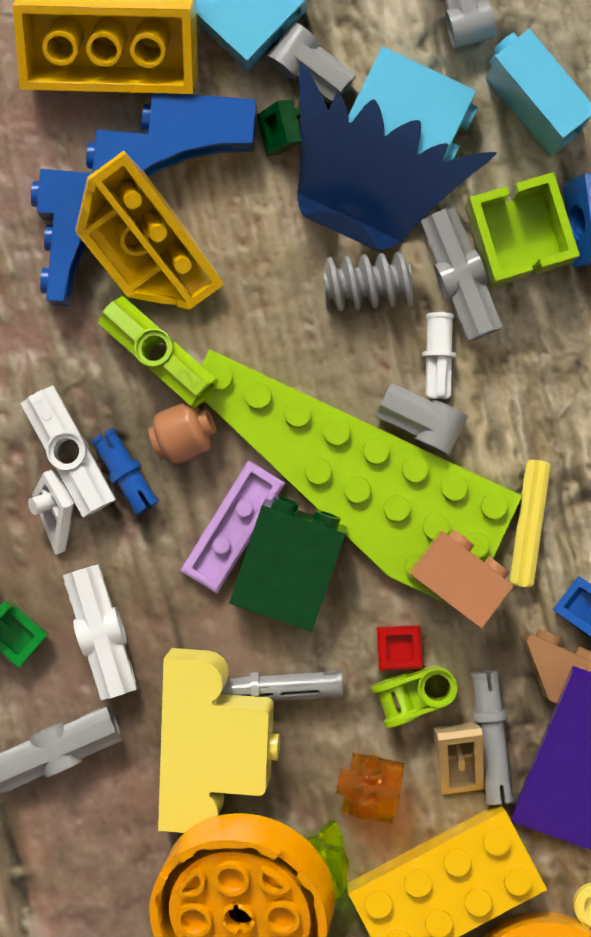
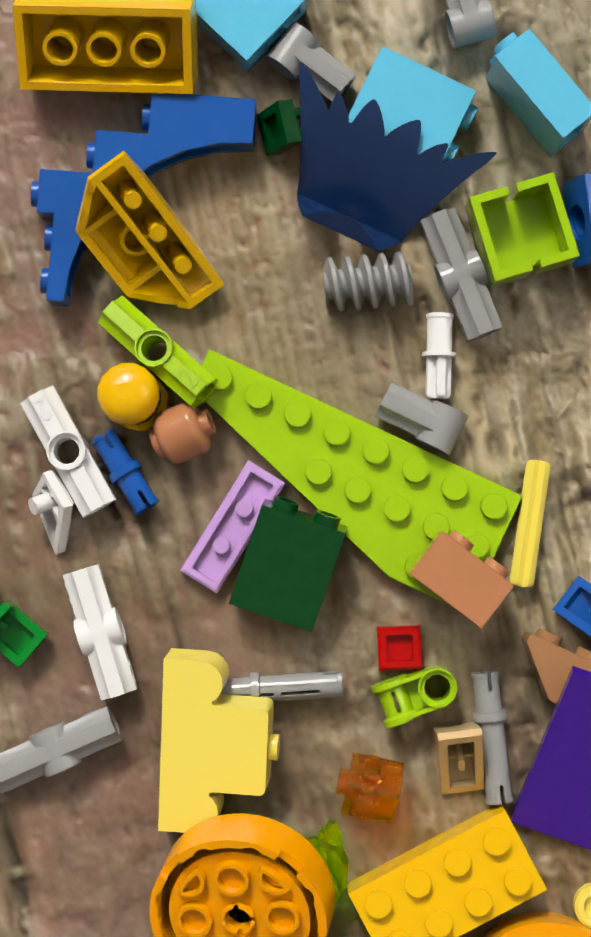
(130, 395): none -> yellow helmet

